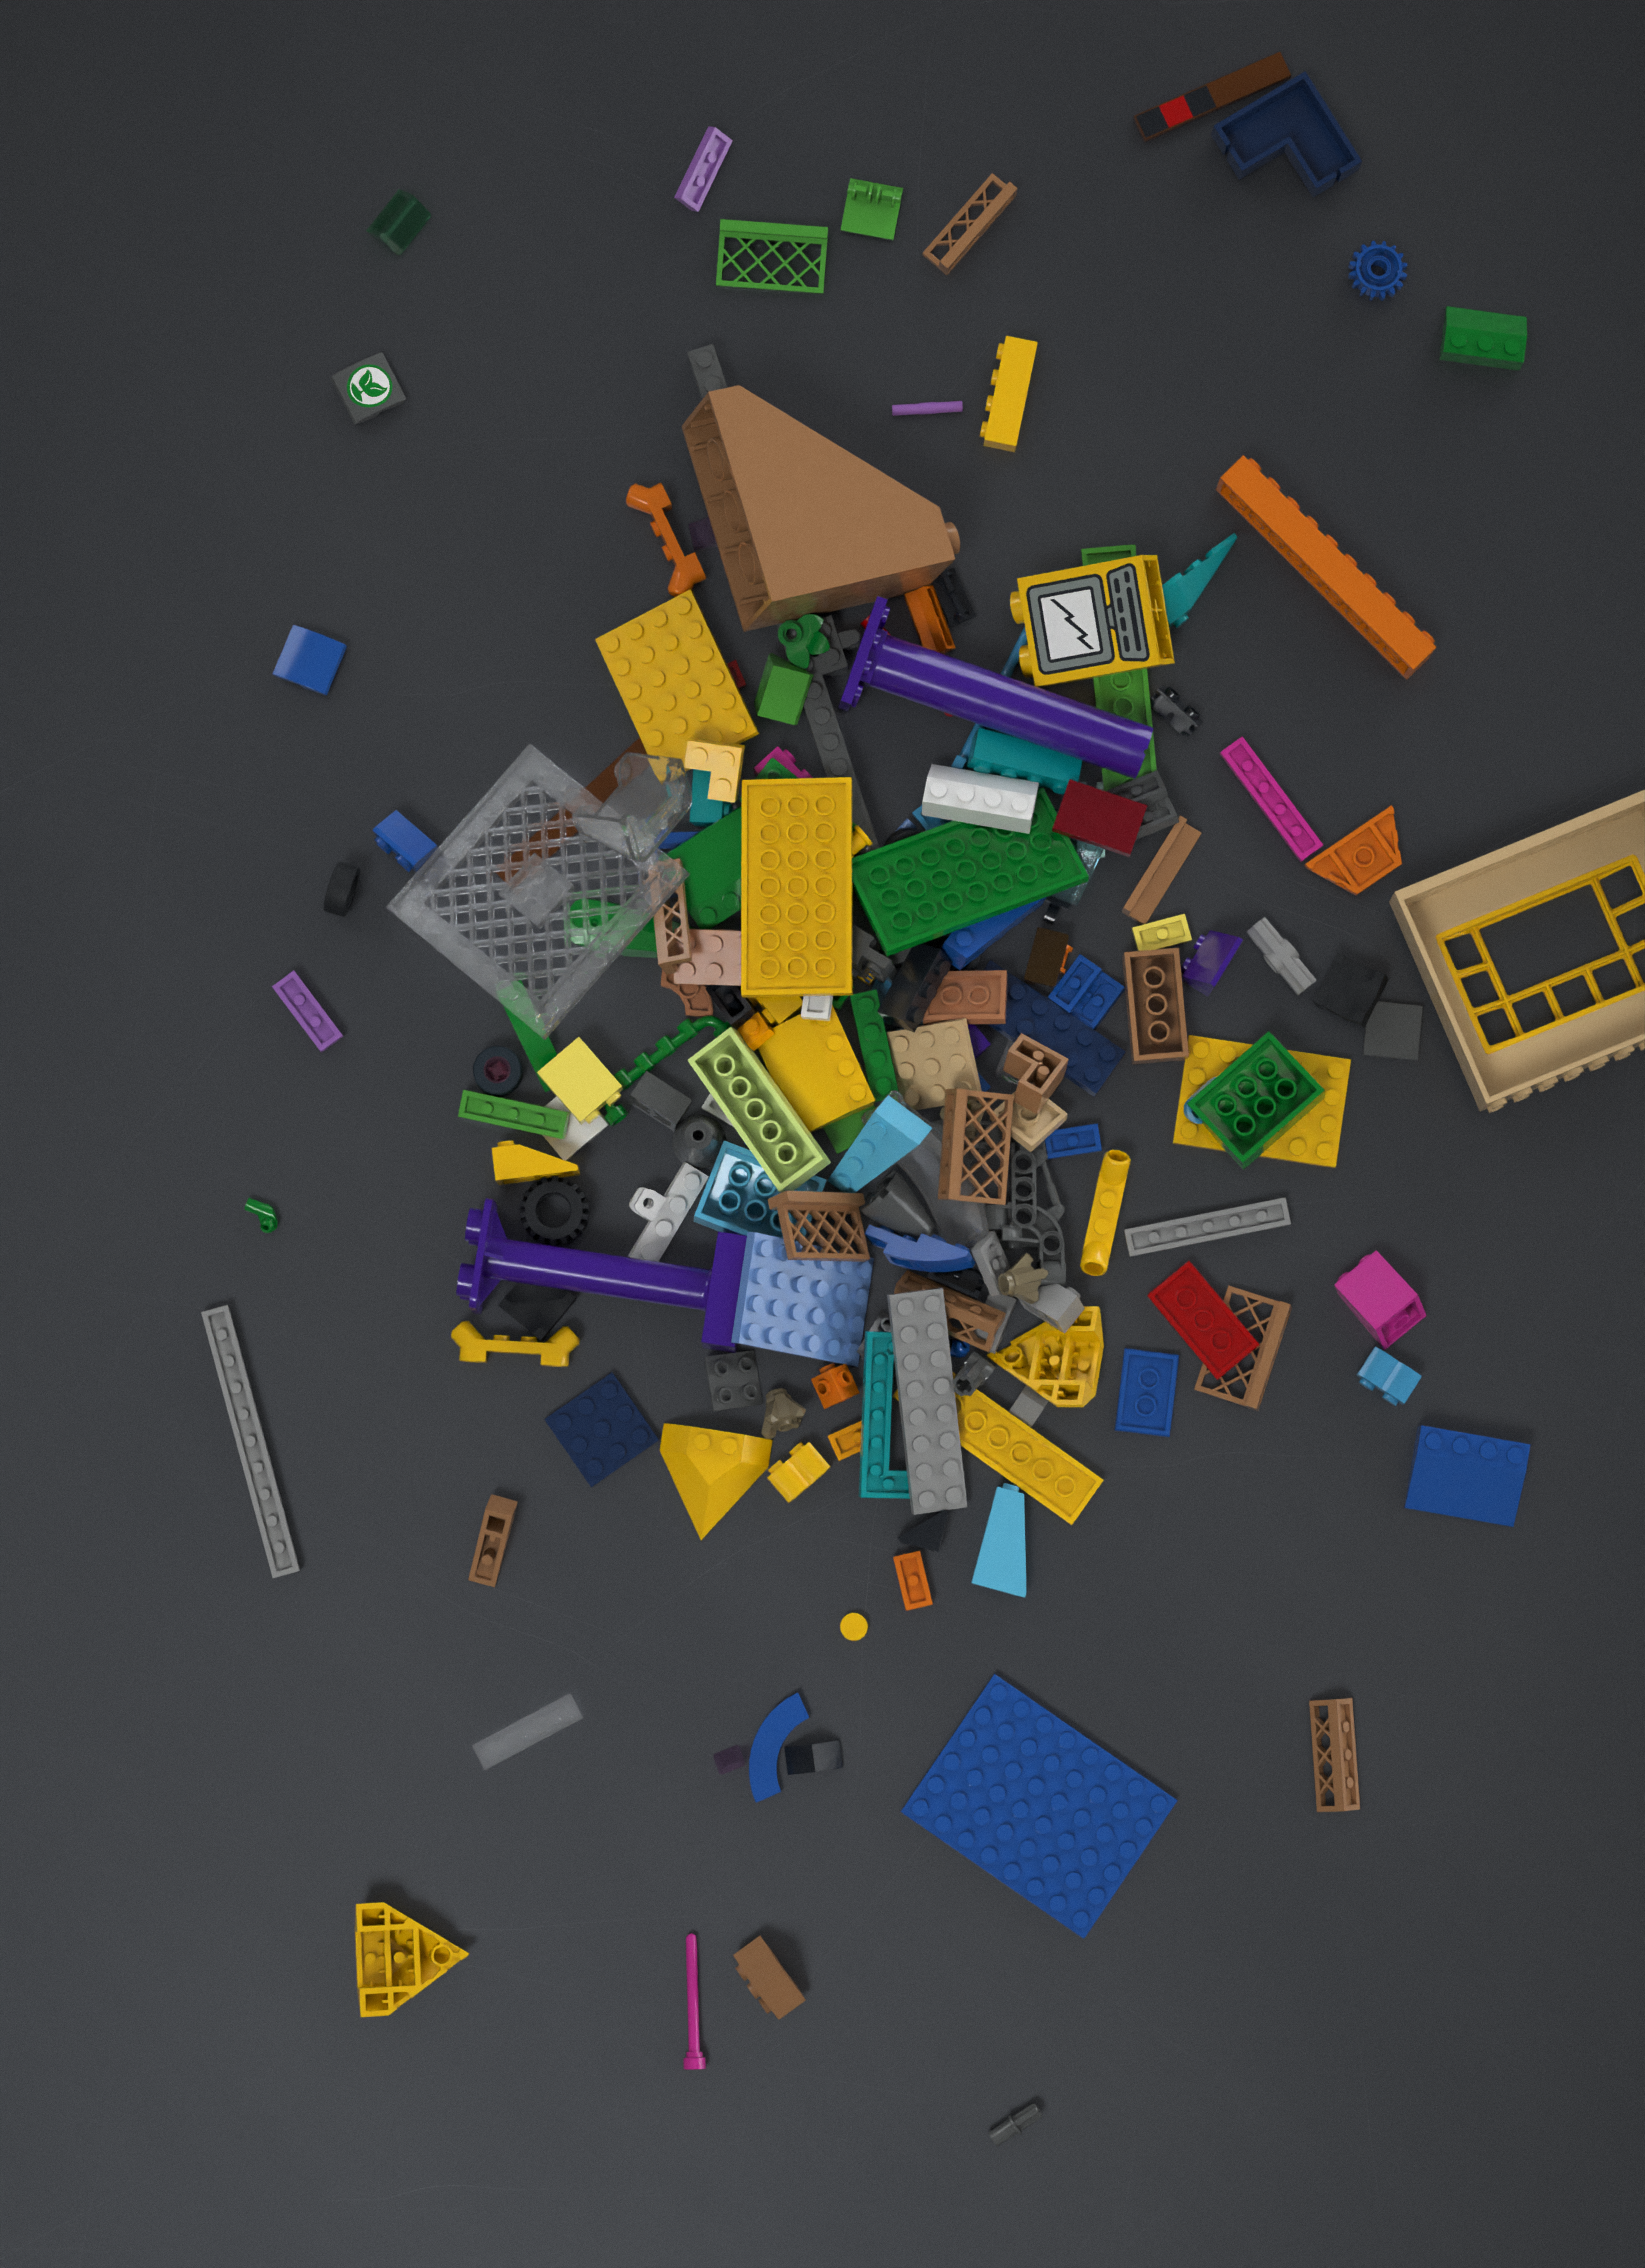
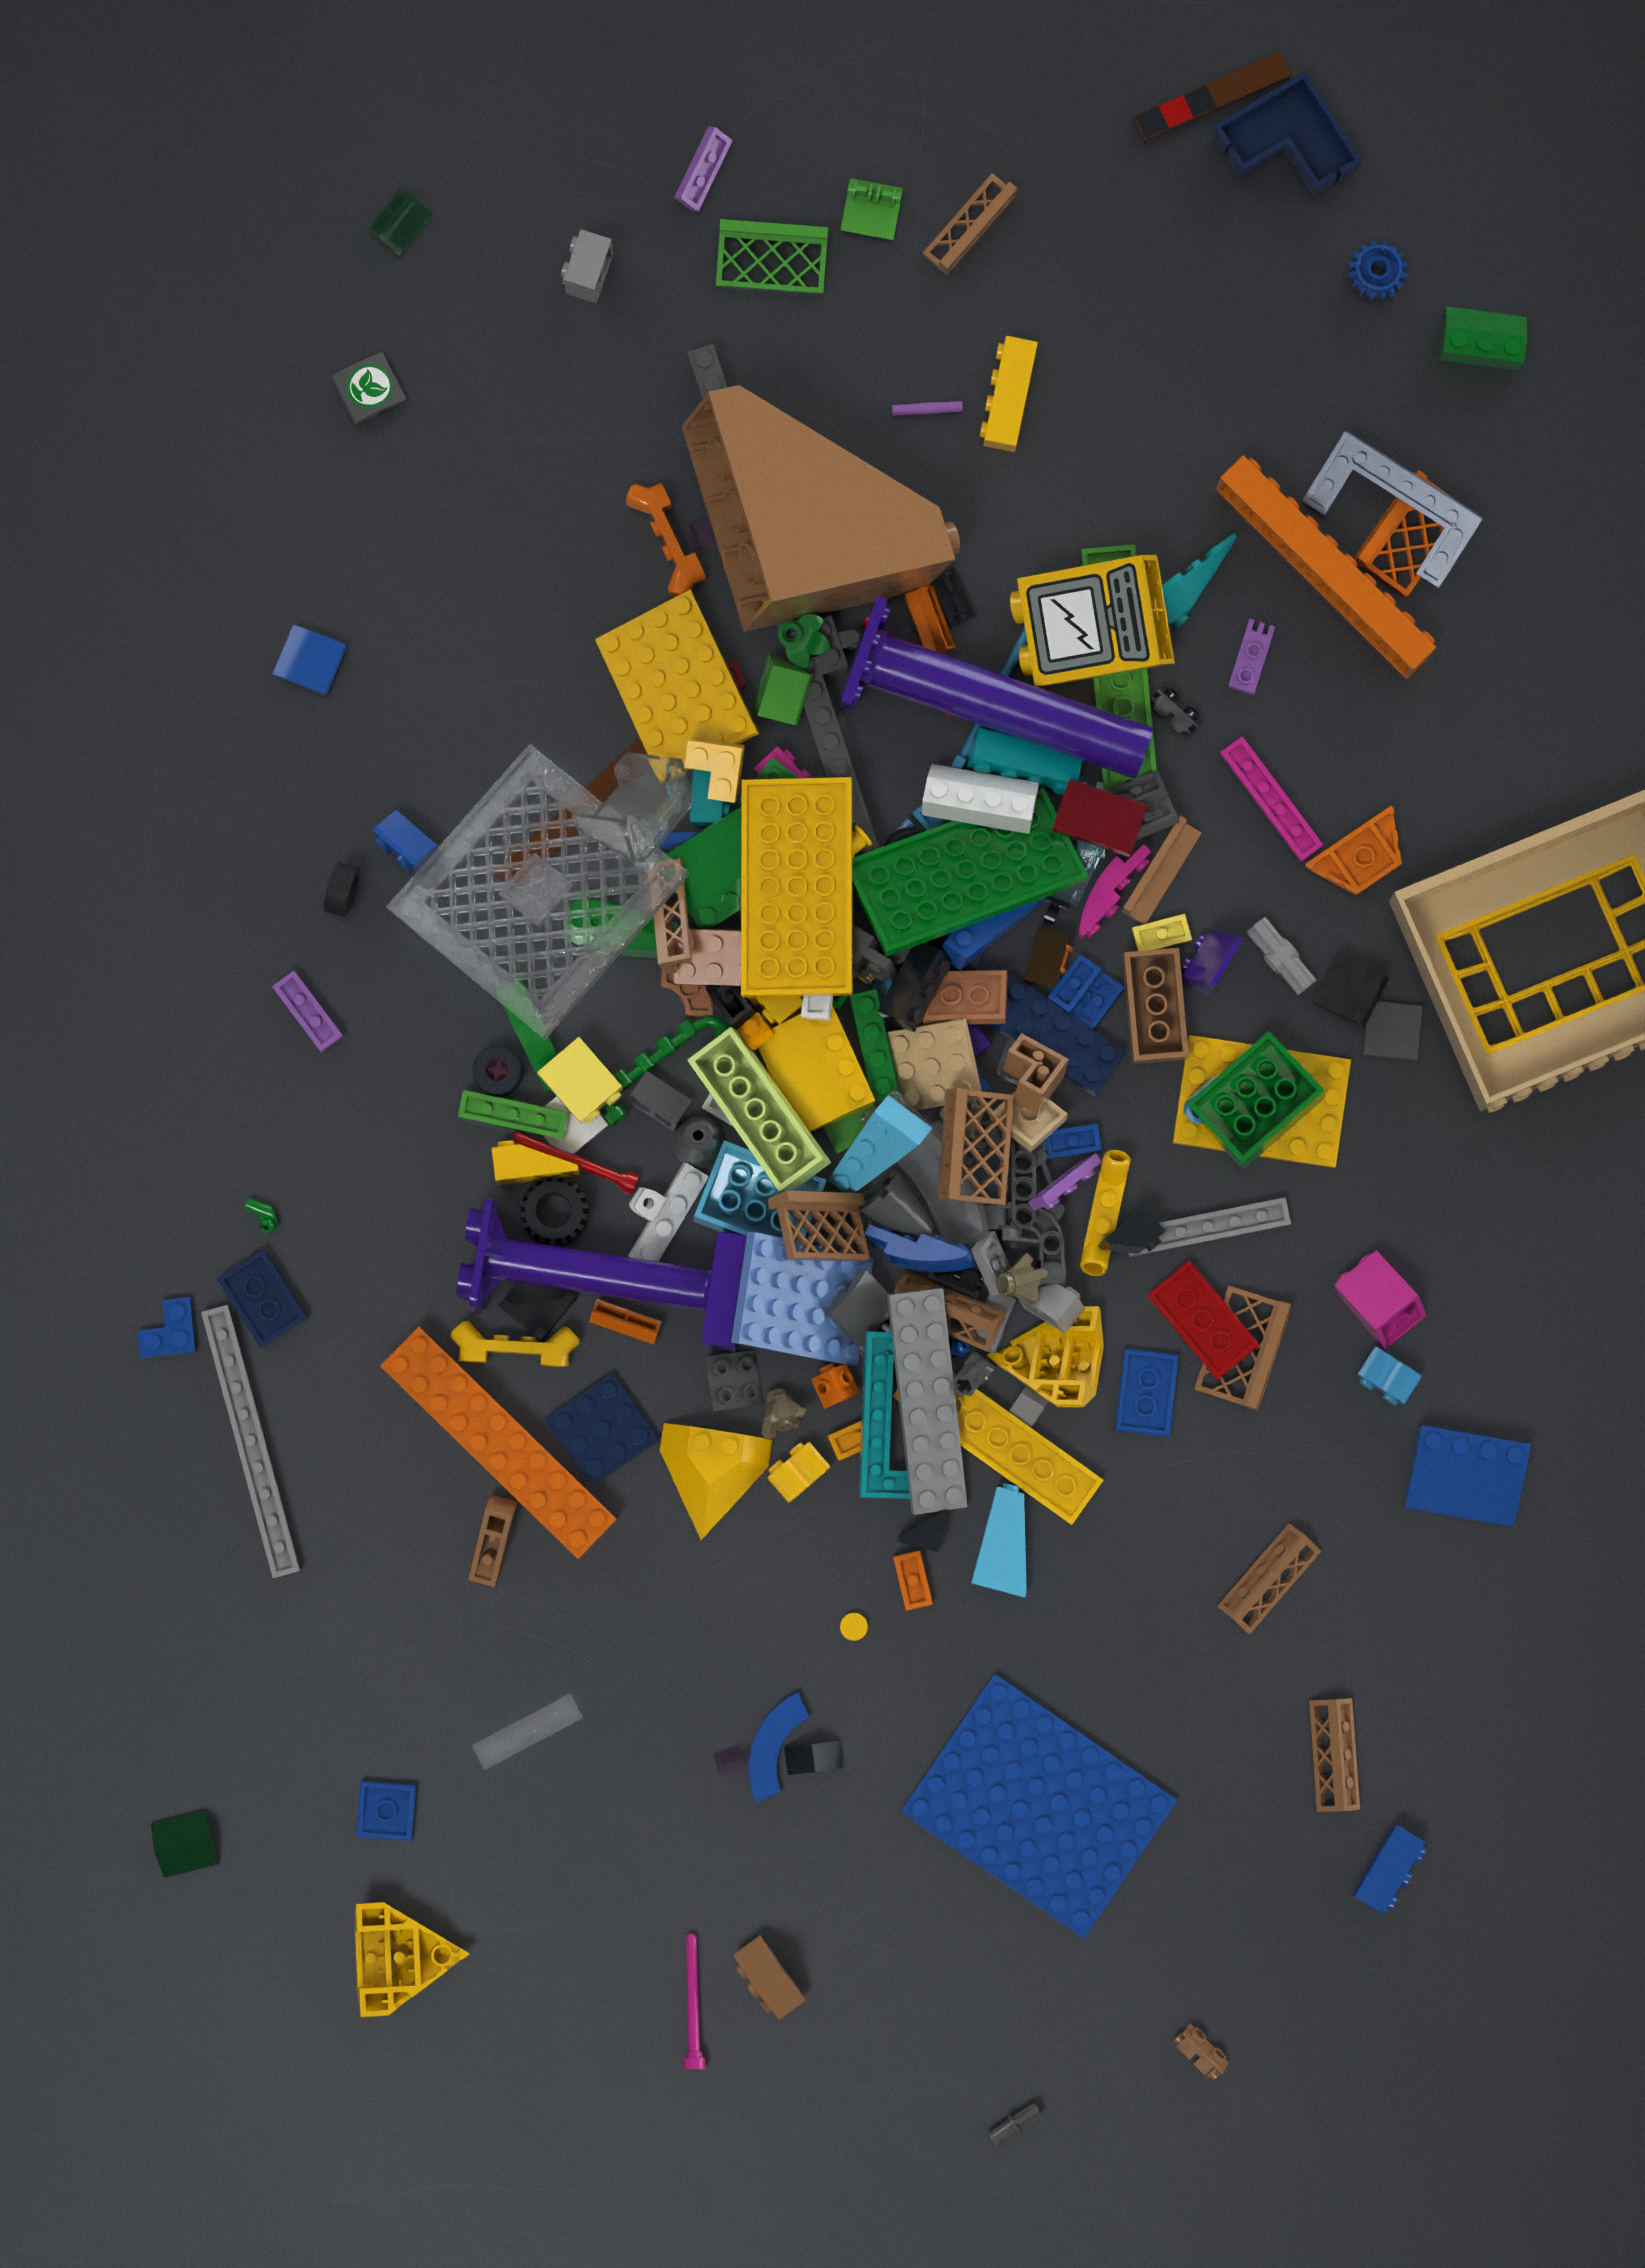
(176, 1337): none -> blue plate
(183, 1844): none -> dark green slope
(262, 1298): none -> dark blue plate
(386, 1811): none -> blue tile
(498, 1443): none -> orange brick
(587, 265): none -> light grey brick
(625, 1180): none -> red piece
(625, 1322): none -> orange piece
(861, 1307): none -> dark grey slope
(1065, 1183): none -> medium lavender plate
(1103, 897): none -> dark pink slope
(1134, 1234): none -> black slope
(1210, 2061): none -> medium nougat hinge
(1251, 658): none -> medium lavender hinge
(1266, 1575): none -> medium nougat fence
(1357, 455): none -> sand blue plate
(1381, 535): none -> orange fence
(1390, 1869): none -> blue brick

